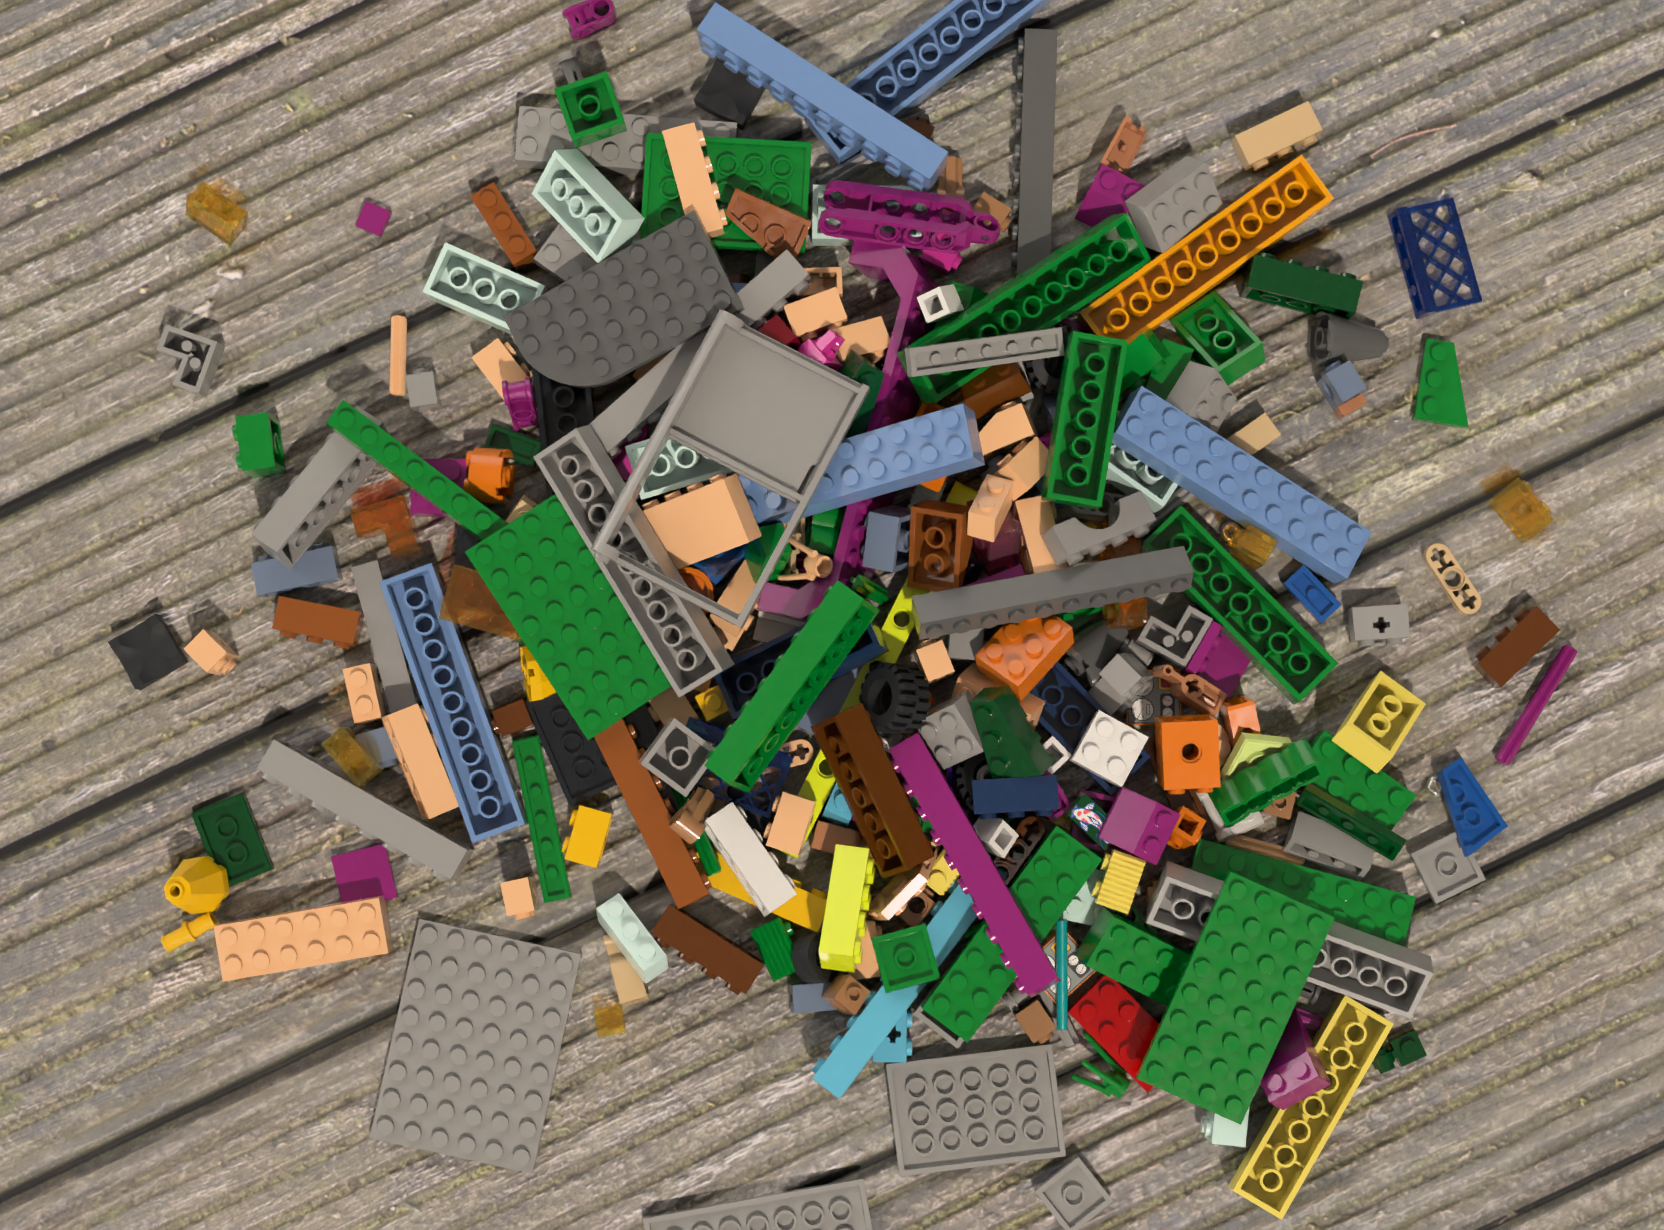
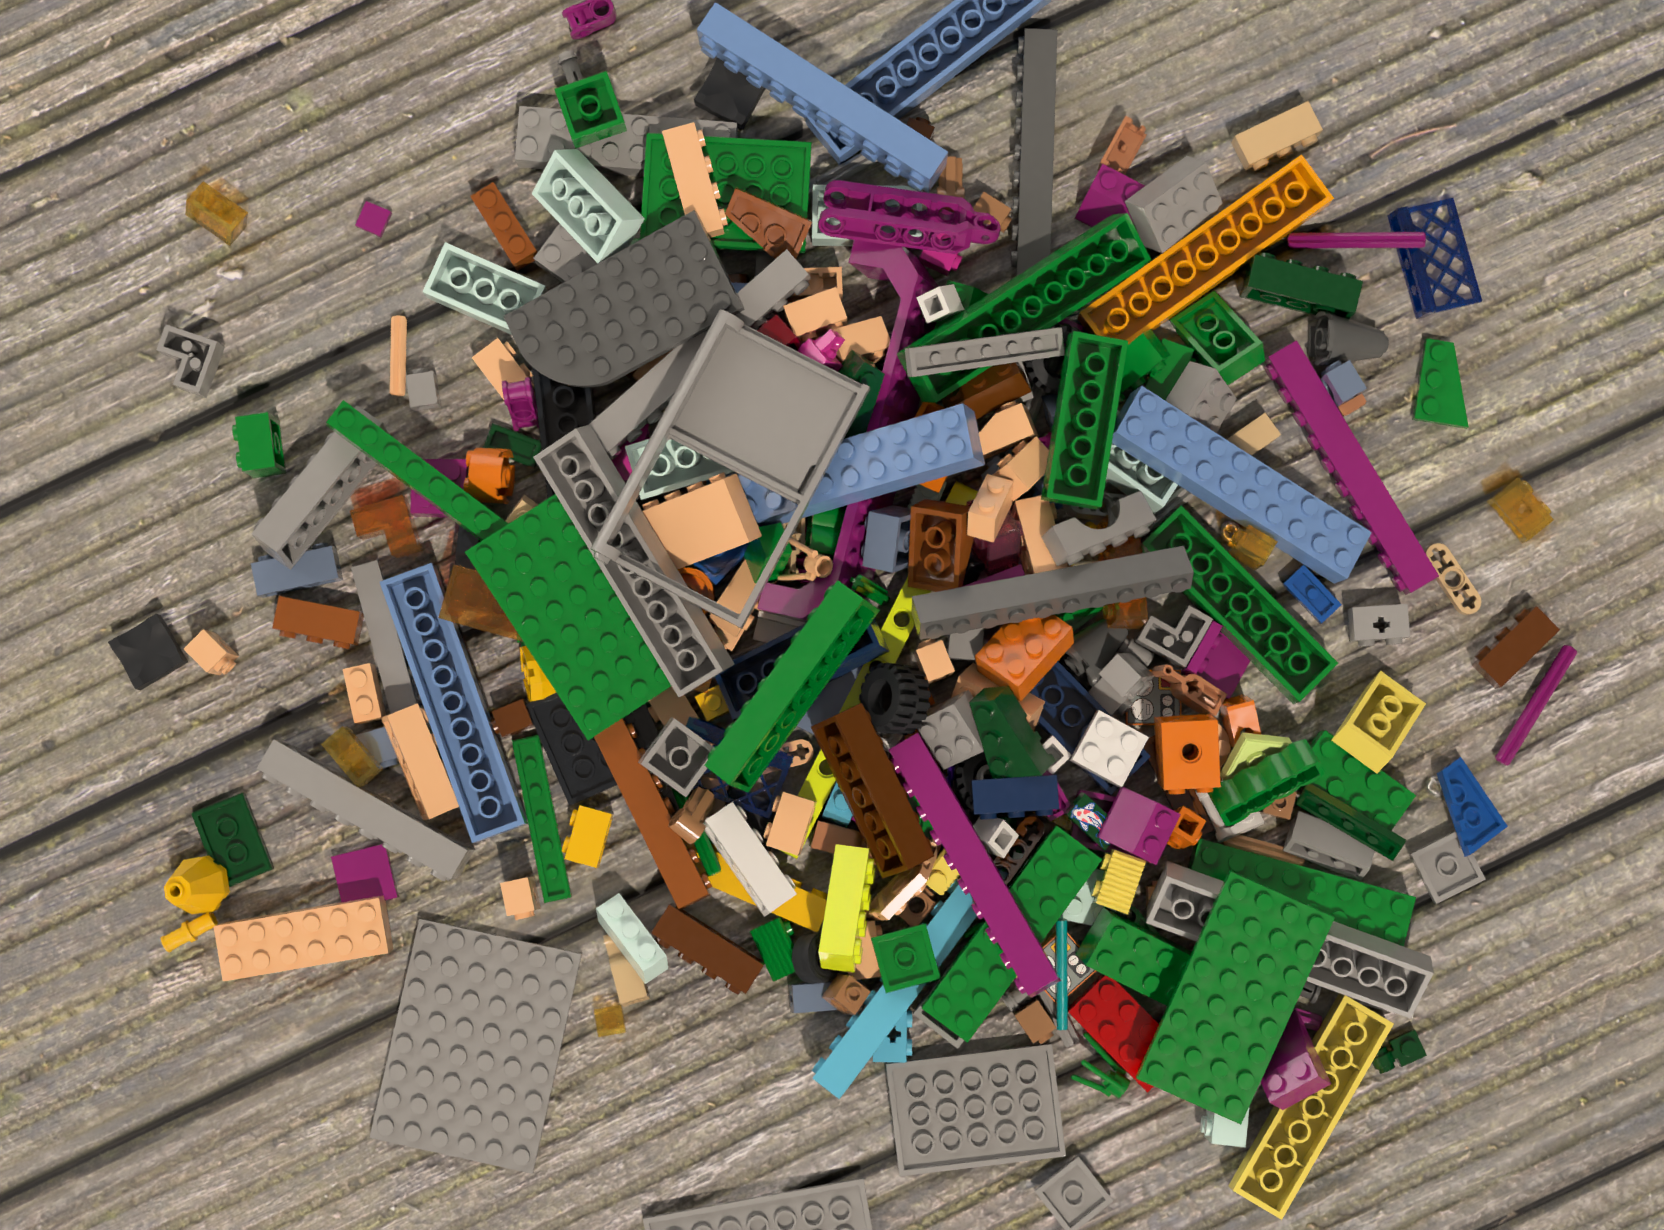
(1350, 467): none -> magenta brick
(1357, 240): none -> magenta axle

